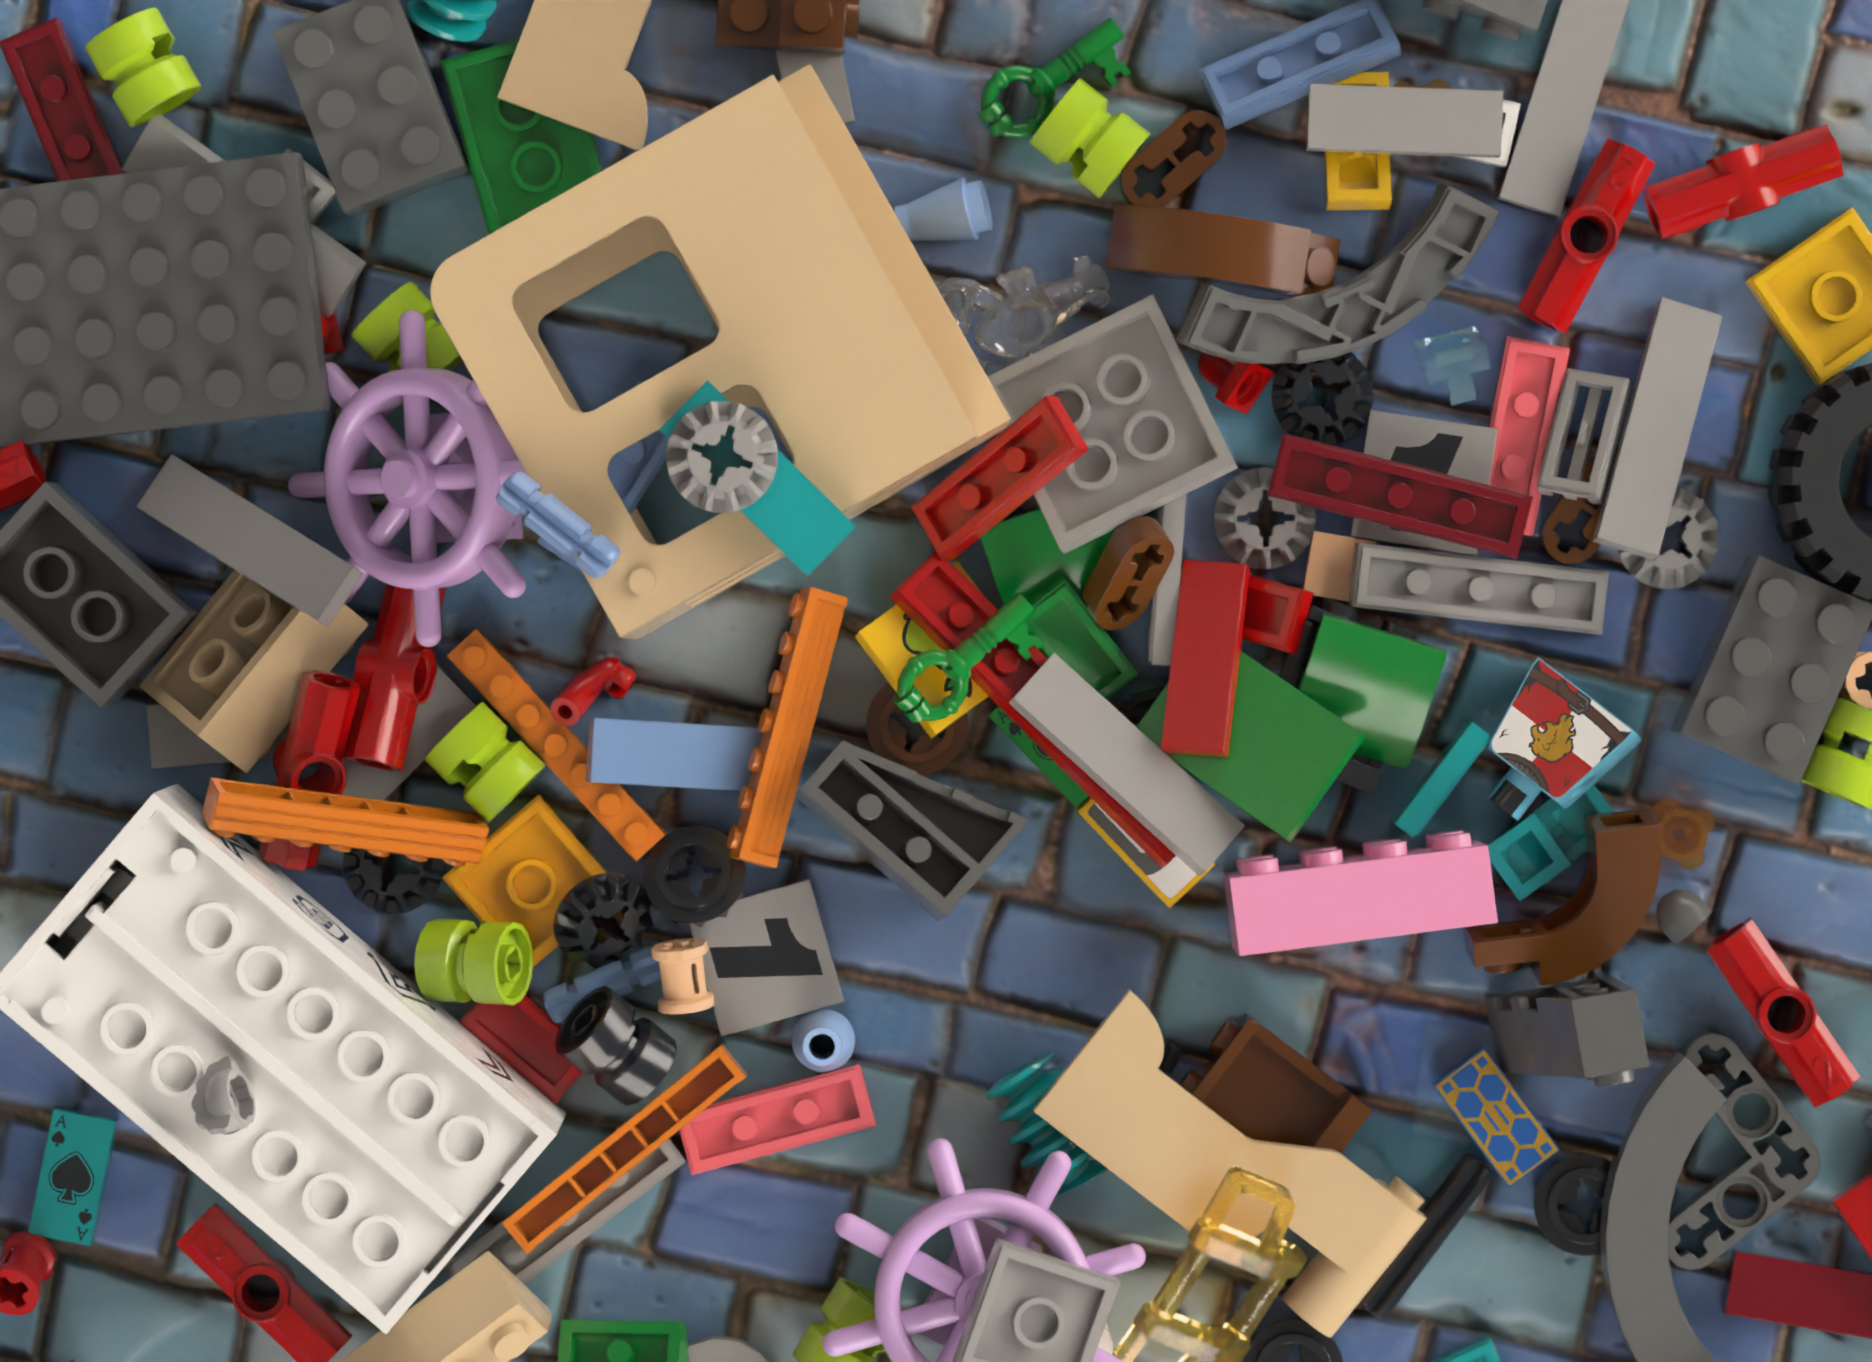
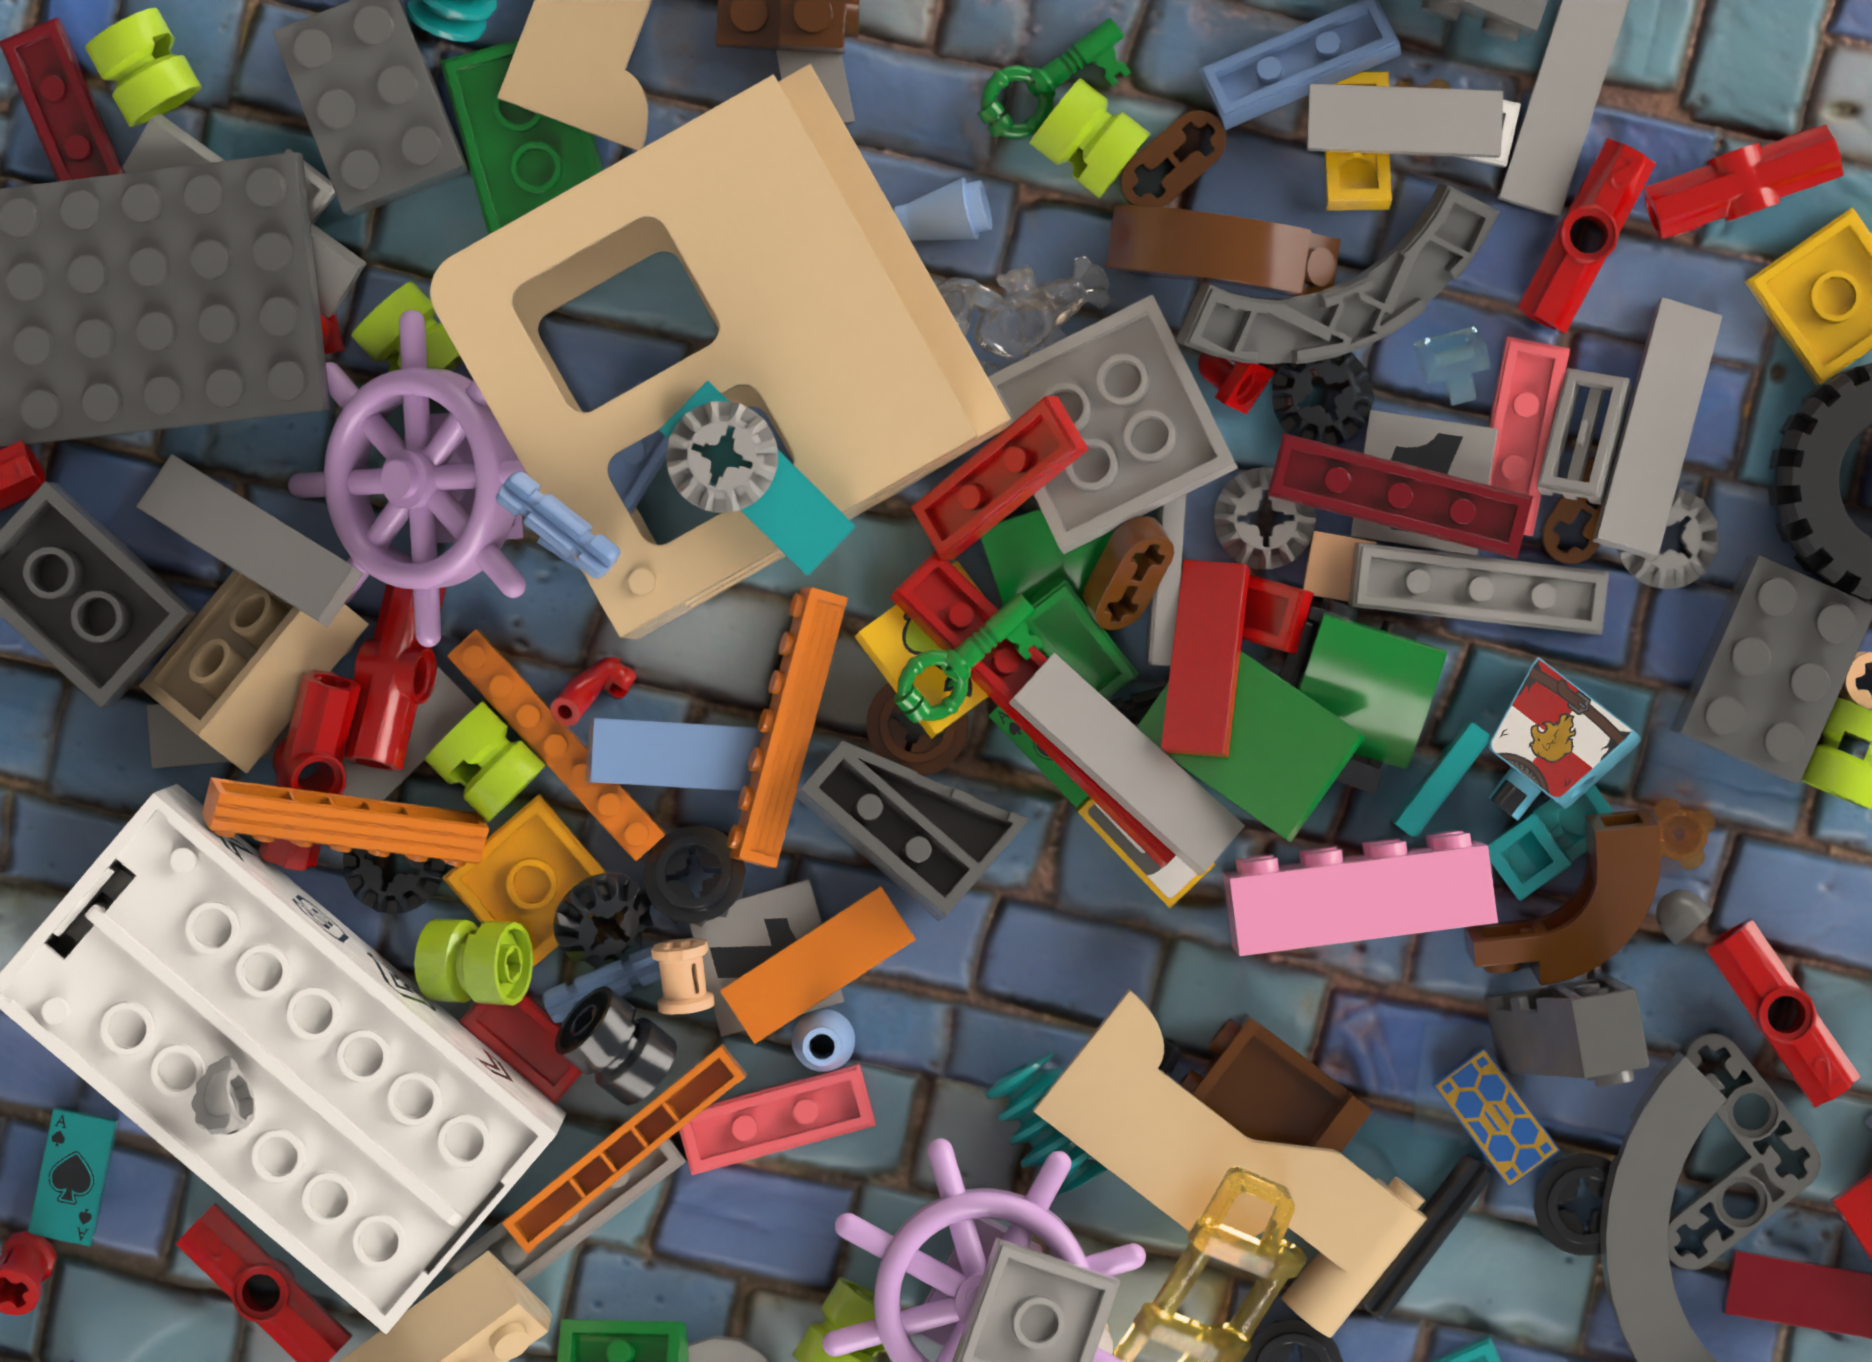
(817, 964): none -> orange tile

